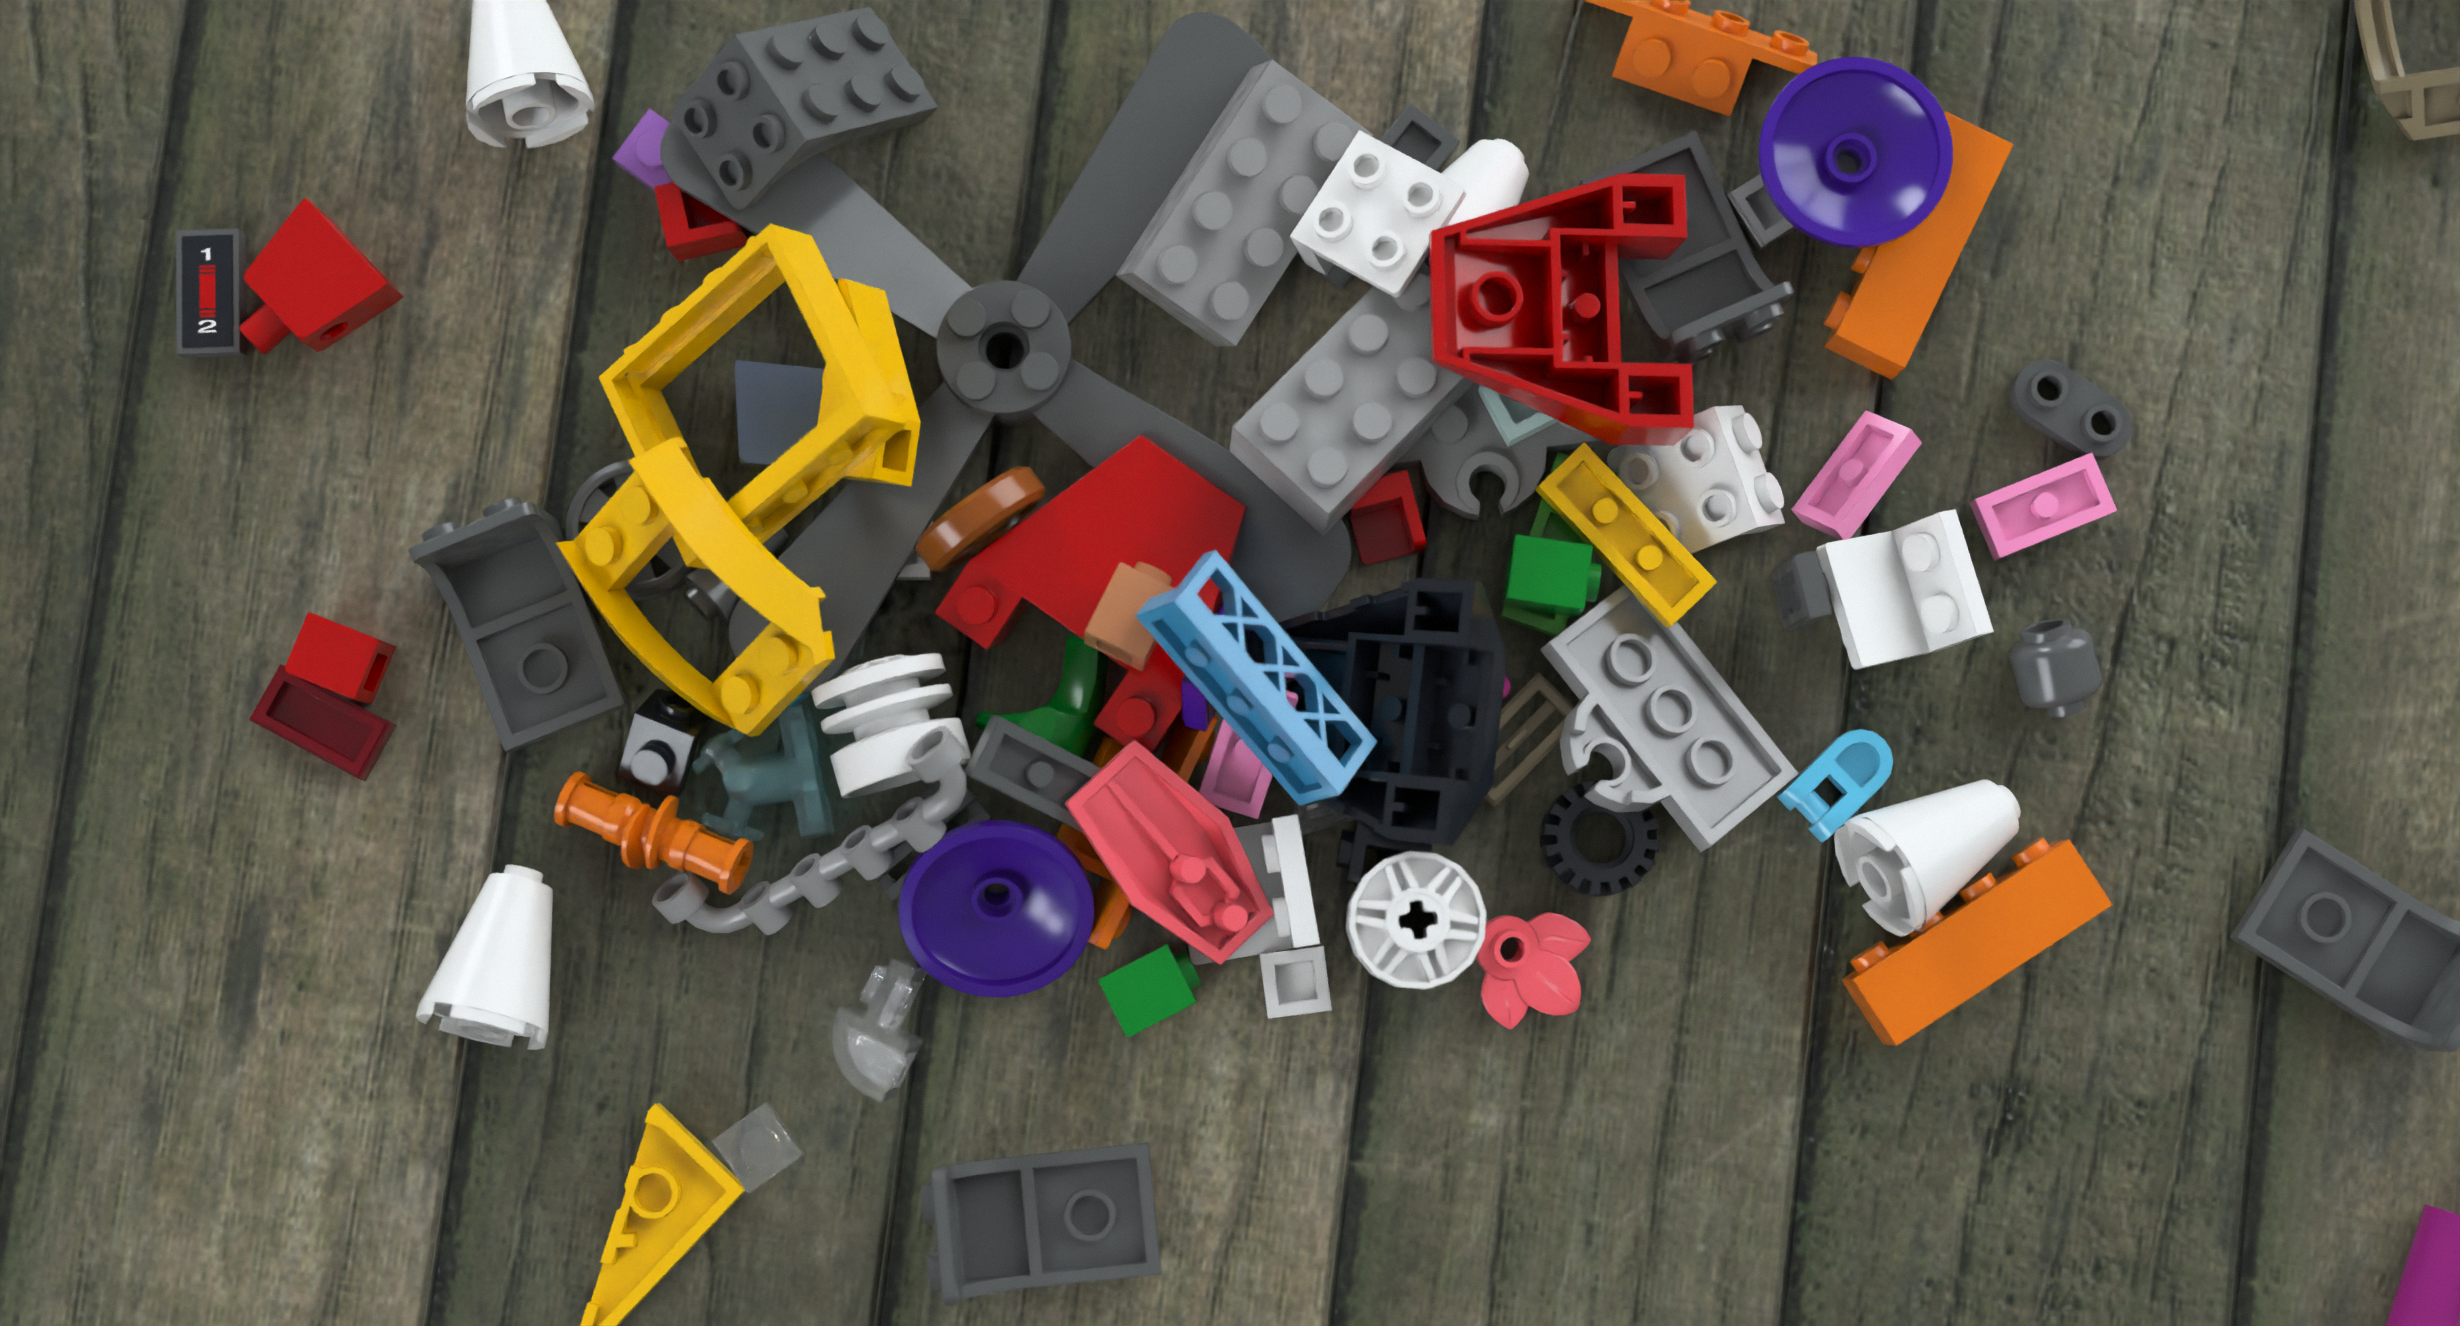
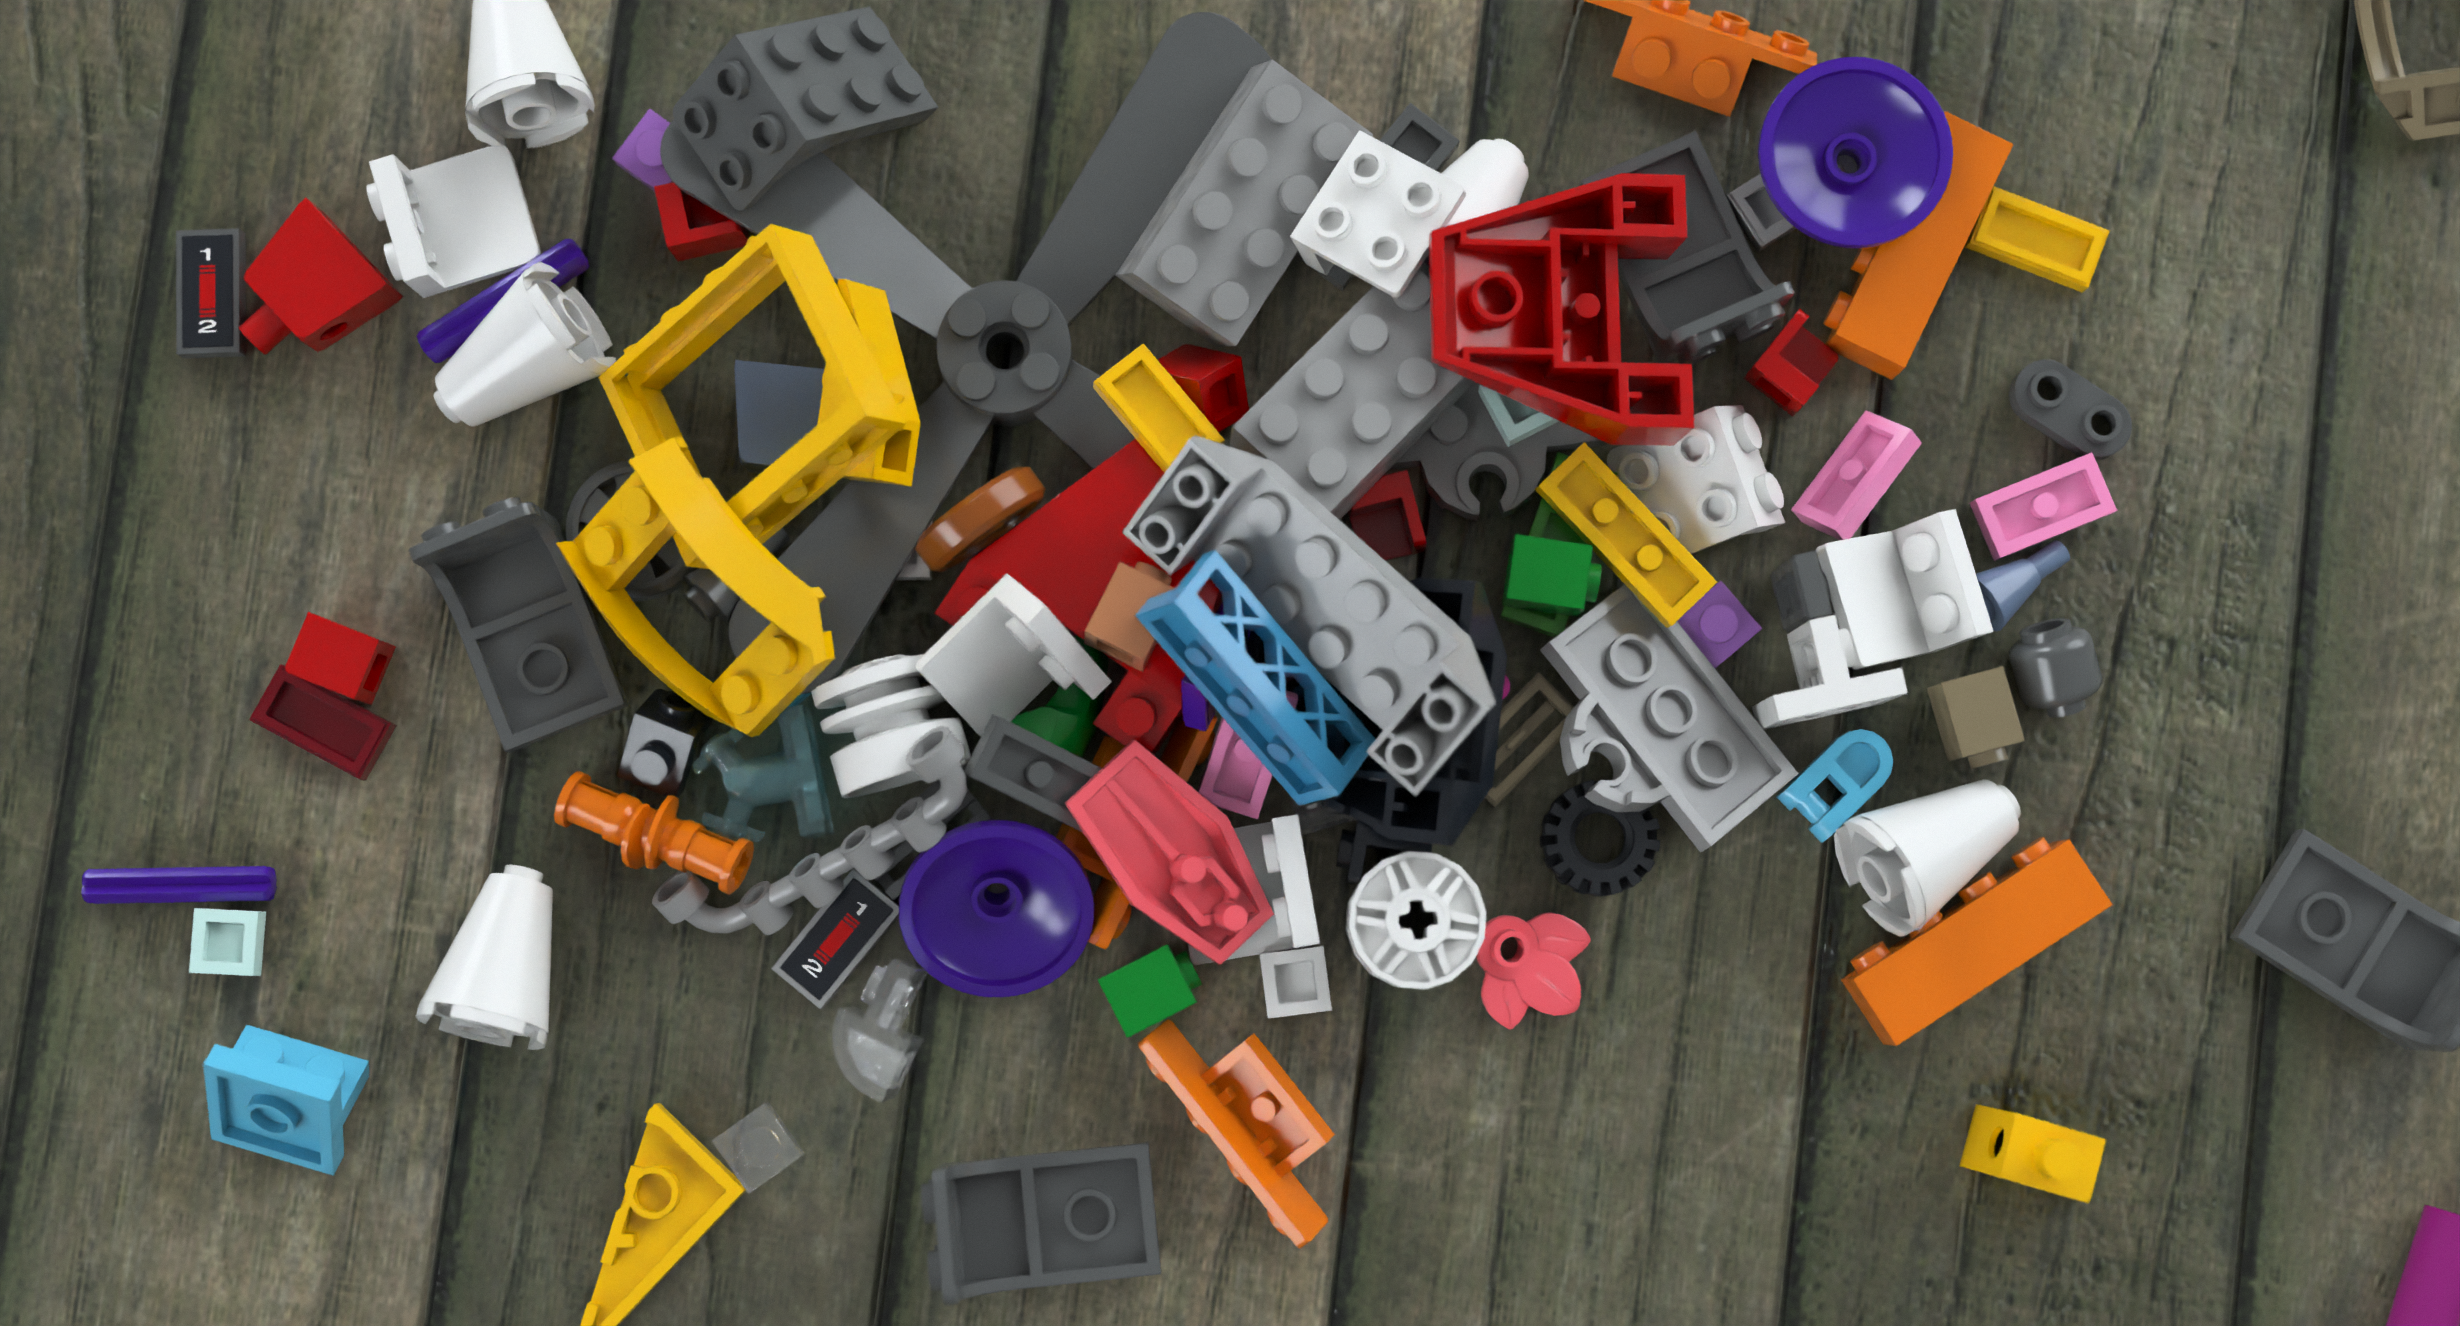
(179, 884): none -> dark purple axle
(227, 942): none -> light aqua plate
(282, 1097): none -> medium azure bracket
(449, 332): none -> dark purple axle
(453, 219): none -> white bracket
(523, 351): none -> white cone
(837, 940): none -> tile
(1006, 656): none -> white bracket
(1153, 406): none -> yellow tile
(1211, 381): none -> red panel
(1251, 1117): none -> orange bracket
(1329, 594): none -> light grey slope
(1719, 624): none -> medium lavender plate
(1792, 366): none -> red panel
(1821, 666): none -> white bracket
(1976, 717): none -> dark tan brick
(2011, 584): none -> sand blue cone
(2033, 1153): none -> yellow torso
(2038, 239): none -> yellow tile

